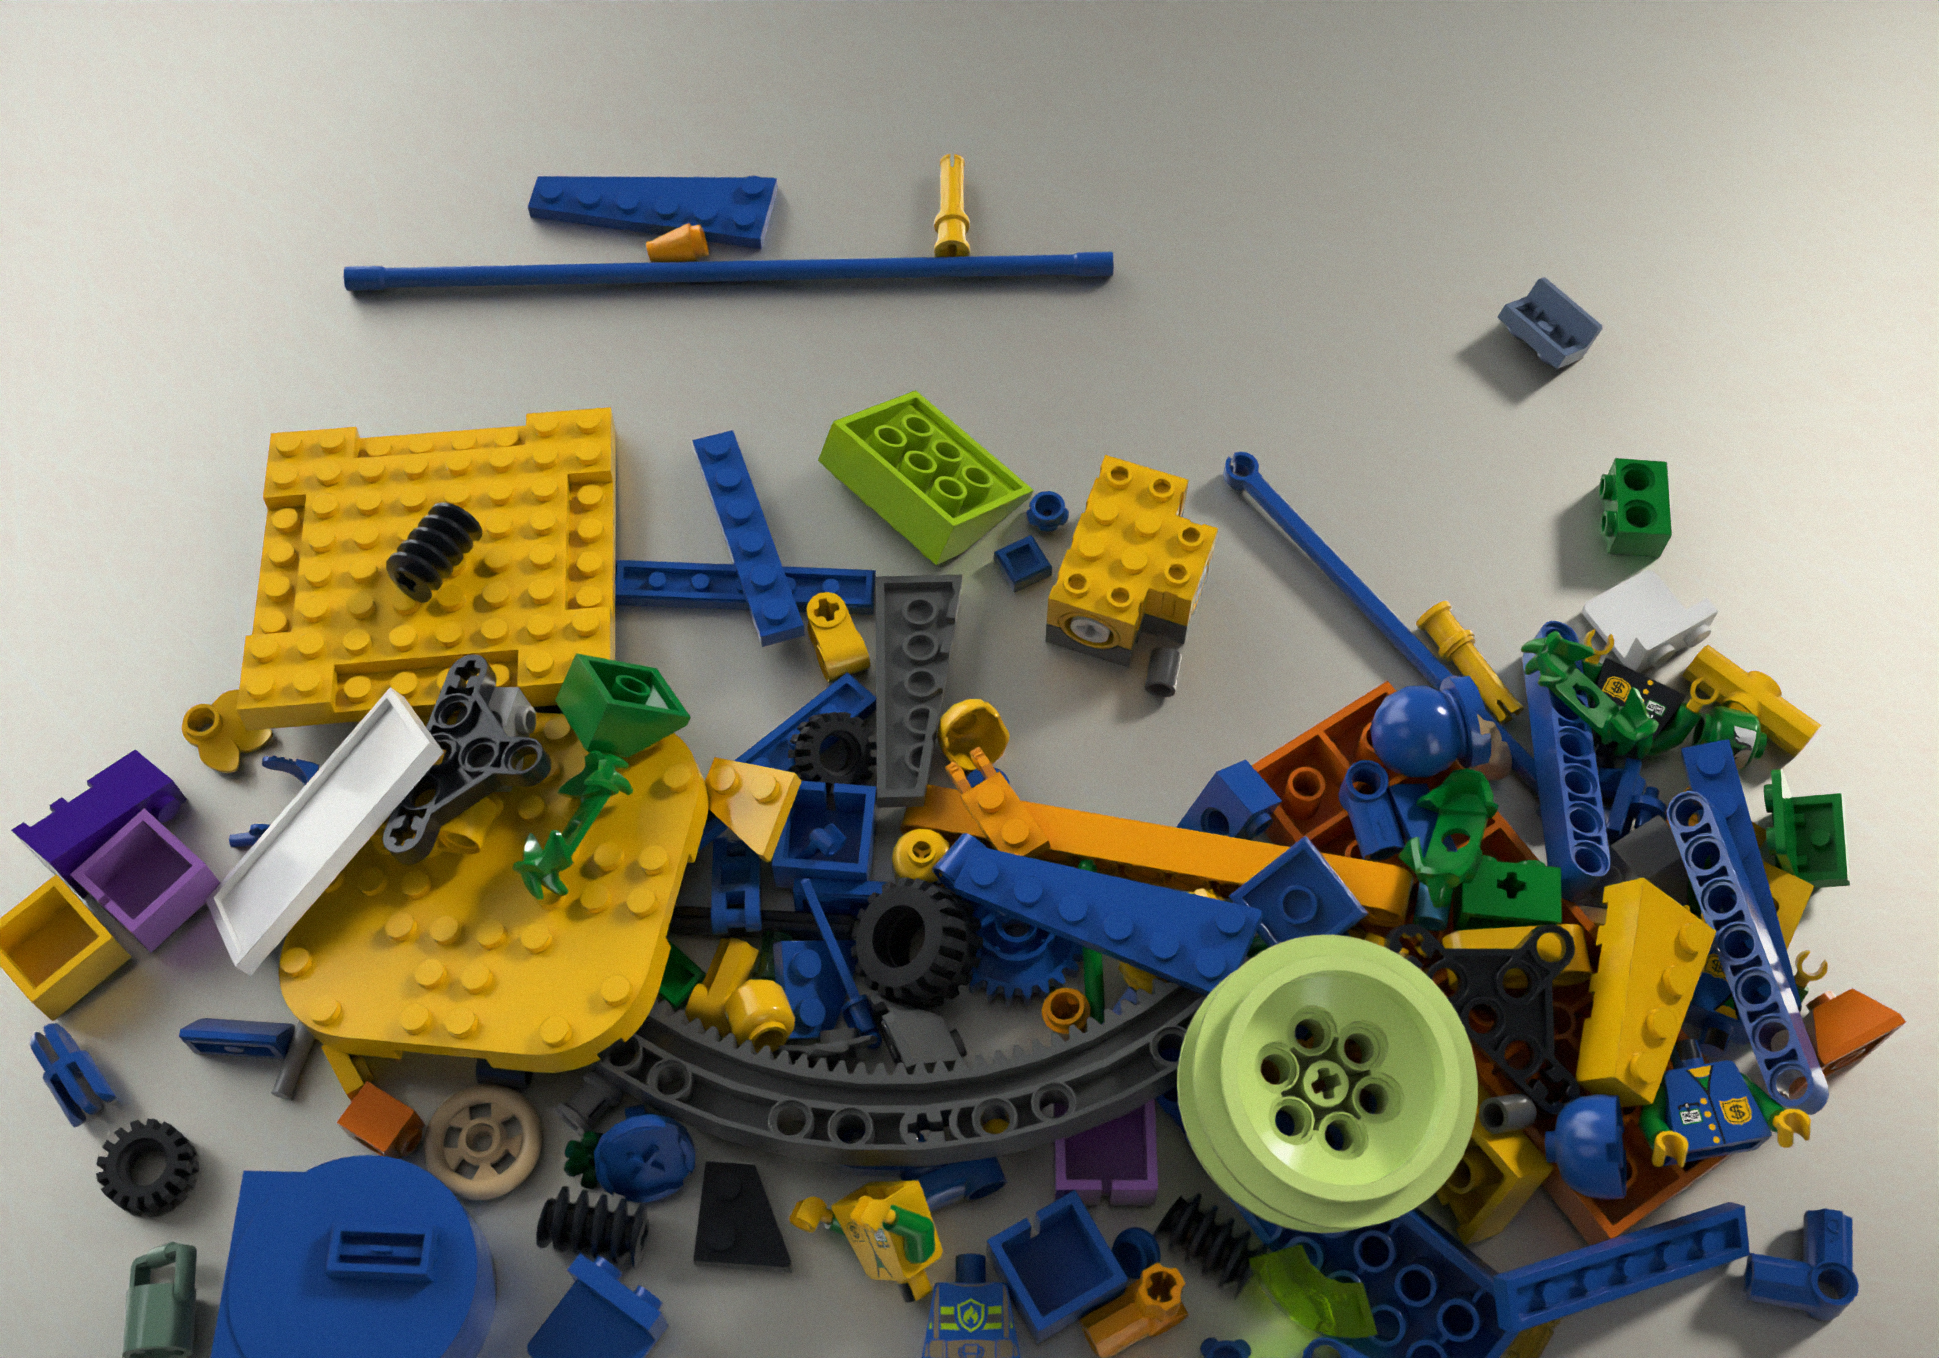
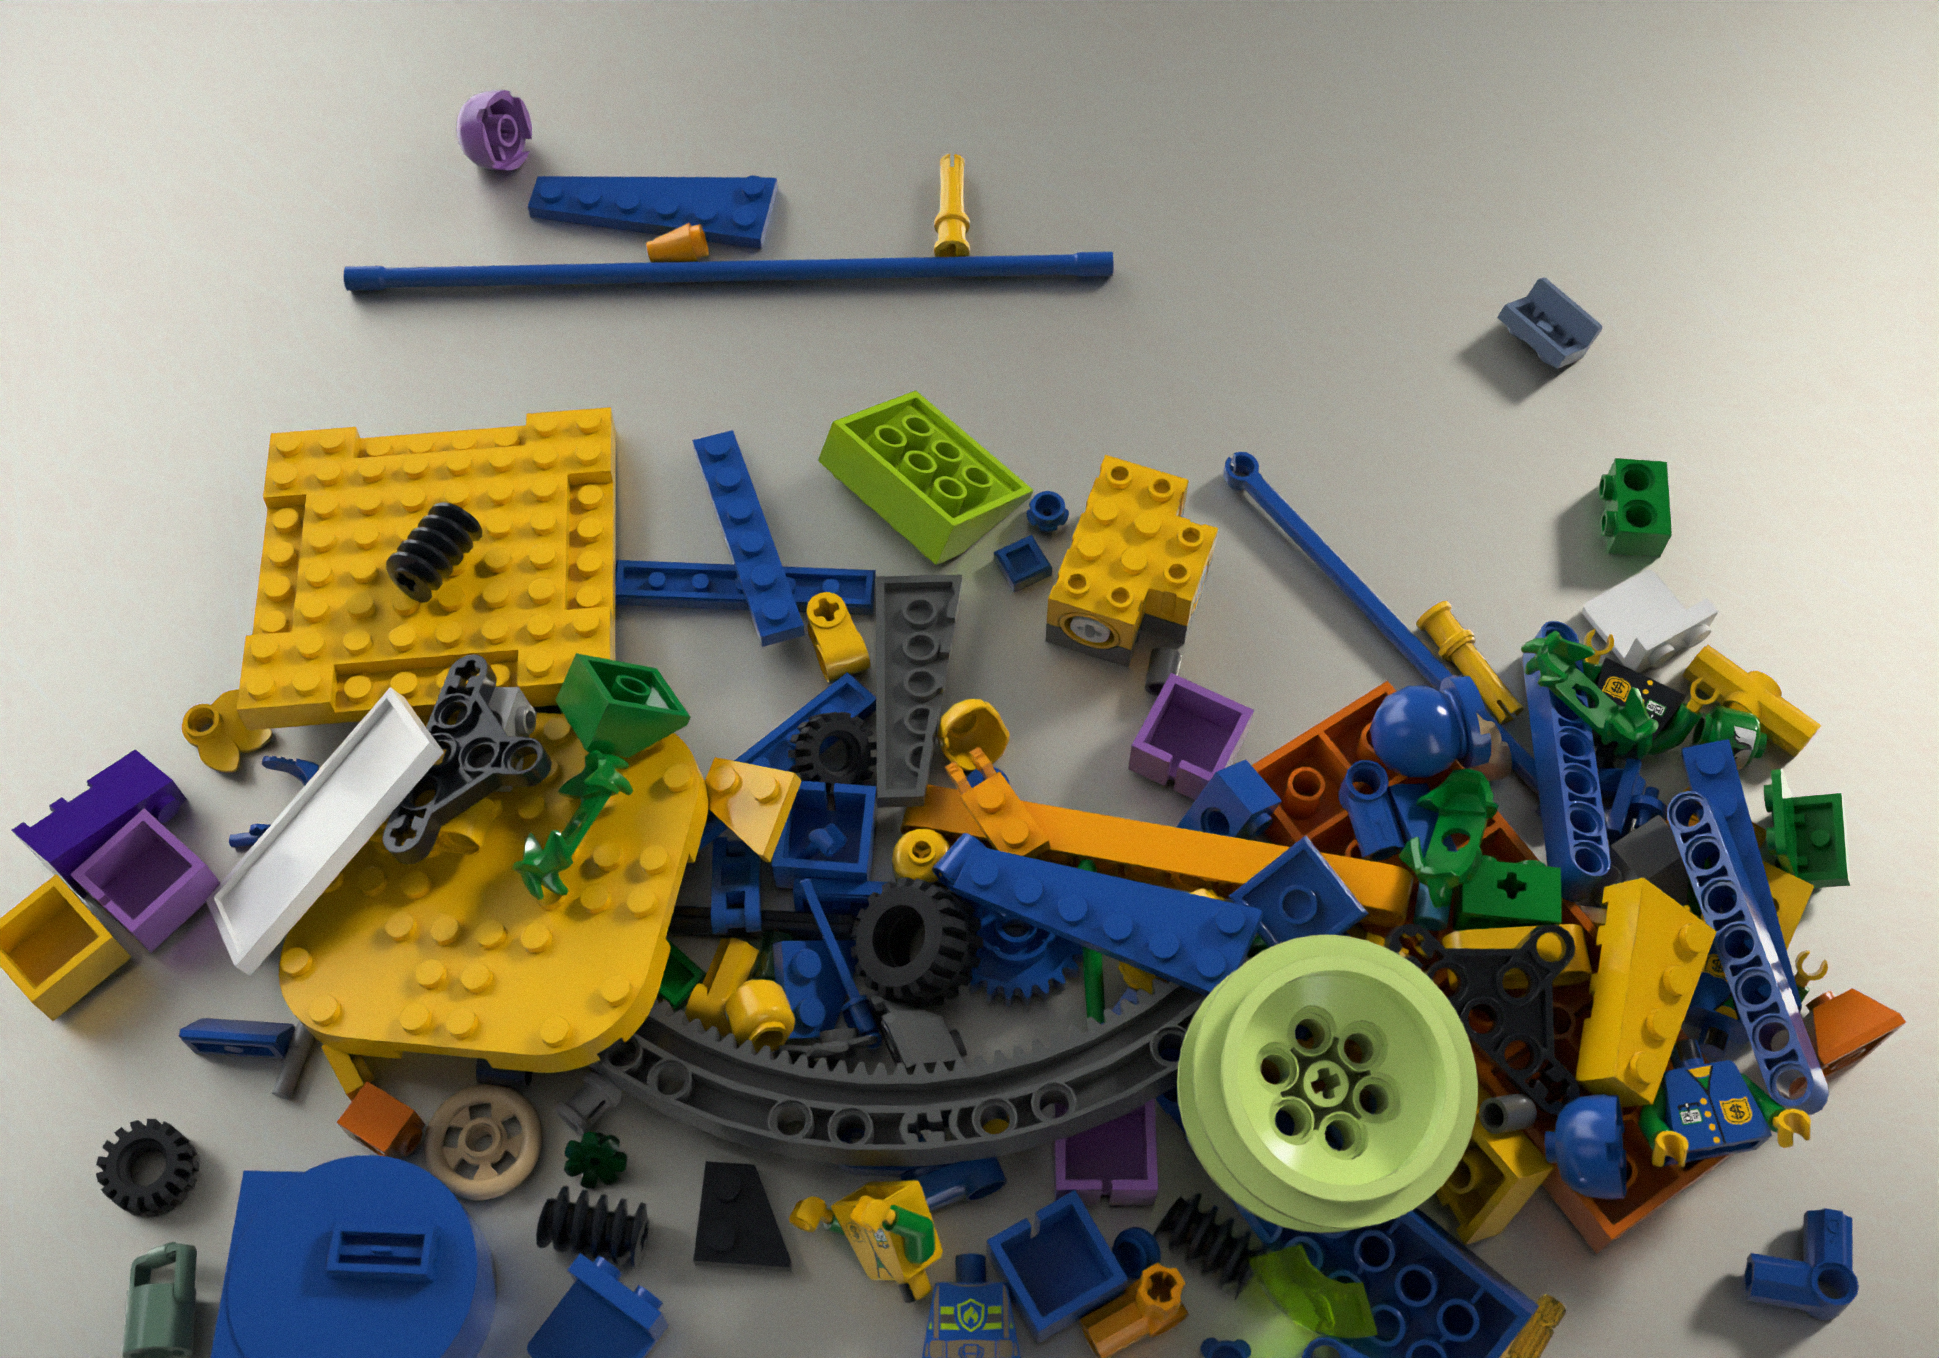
(70, 1074): blue arm -> none
(494, 130): none -> medium lavender cylinder
(644, 1156): blue tile -> none
(1066, 1008): light orange cone -> none
(1189, 736): none -> medium lavender piece
(1620, 1266): blue plate -> none

